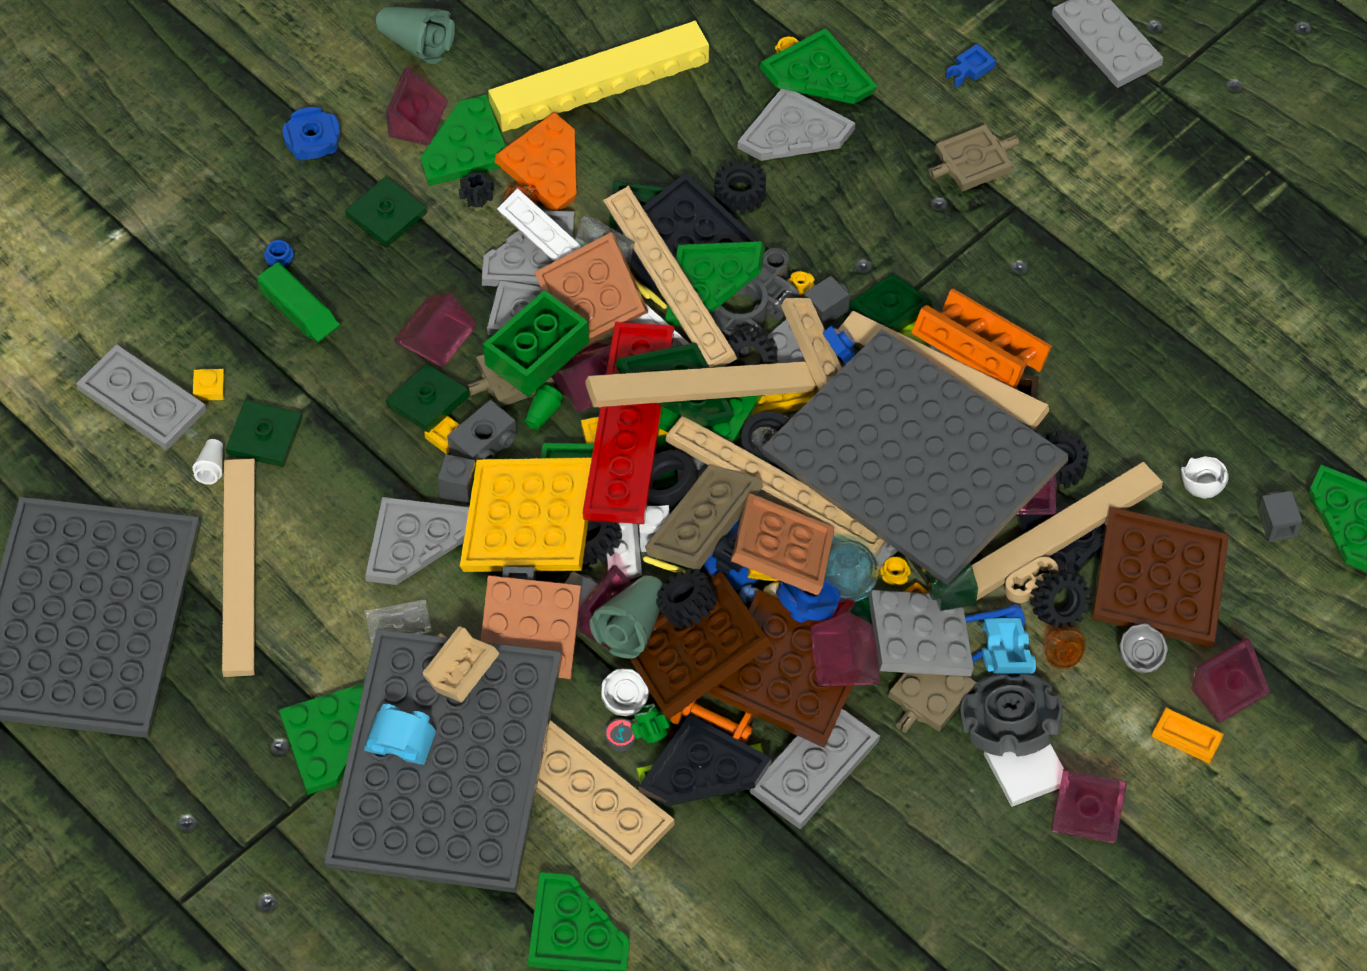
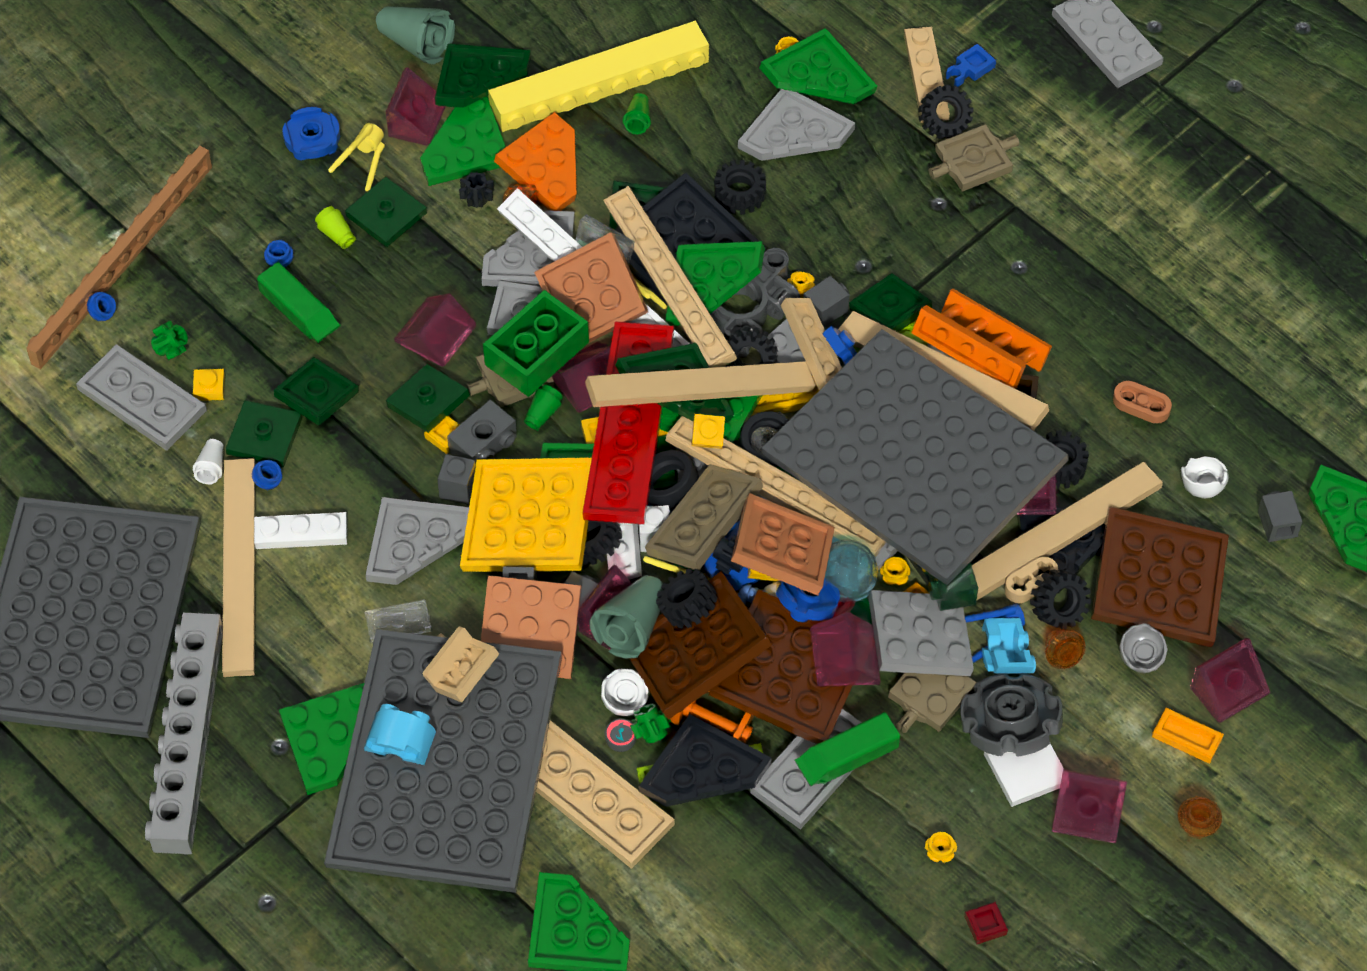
(108, 306): none -> blue plate
(115, 262): none -> medium nougat plate
(169, 340): none -> green gear
(178, 834): none -> light grey brick
(270, 468): none -> blue plate
(300, 530): none -> white plate
(316, 391): none -> dark green plate
(333, 225): none -> lime cone
(367, 140): none -> light yellow plant
(474, 70): none -> dark green plate
(637, 114): none -> green cone
(708, 431): none -> yellow plate
(849, 750): none -> green piece
(925, 66): none -> tan plate
(930, 117): none -> black tyre
(941, 839): none -> yellow plate
(986, 923): none -> dark red tile
(1143, 401): none -> nougat plate
(1199, 817): none -> clear orange cone

